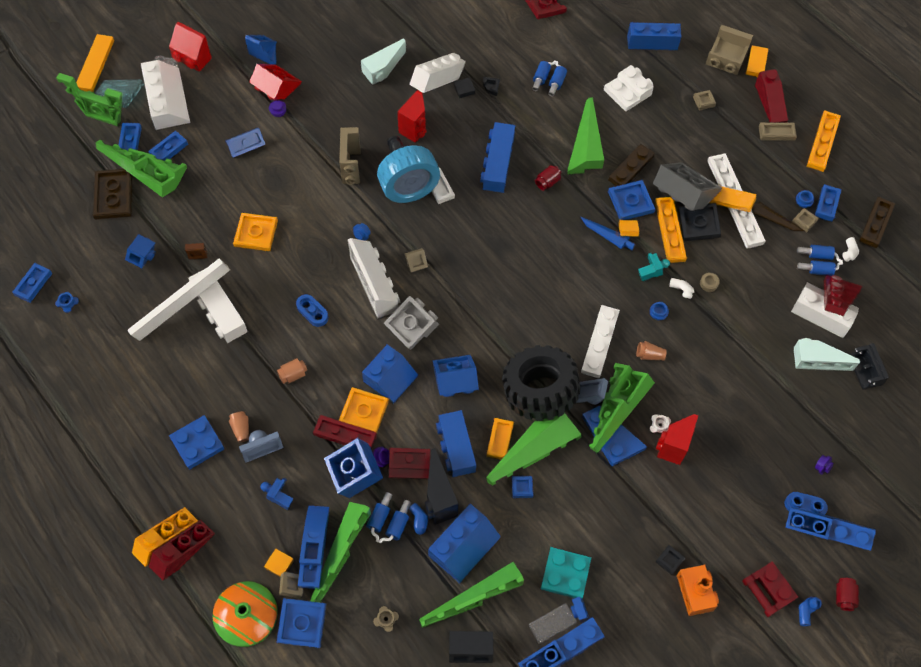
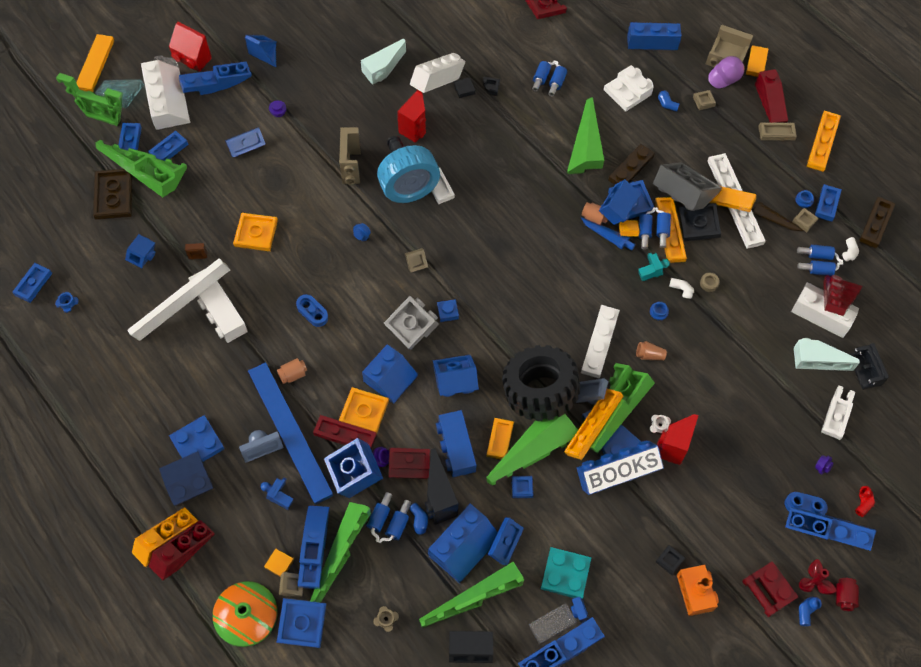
(186, 478): none -> dark blue slope
(219, 79): none -> blue slope
(240, 426): nougat cone -> none
(273, 81): slope -> none
(290, 433): none -> blue tile
(373, 277): white slope -> none
(447, 310): none -> blue plate
(498, 157): blue brick -> none
(505, 541): none -> blue plate
(548, 177): dark red brick -> none
(592, 213): none -> nougat brick
(593, 424): none -> light orange tile
(619, 467): none -> brick
(620, 202): none -> blue brick
(663, 227): none -> blue piece
(666, 102): none -> blue arm
(726, 72): none -> medium lavender piece
(818, 575): none -> dark red plant
(838, 414): none -> white hinge
(867, 501): none -> red arm

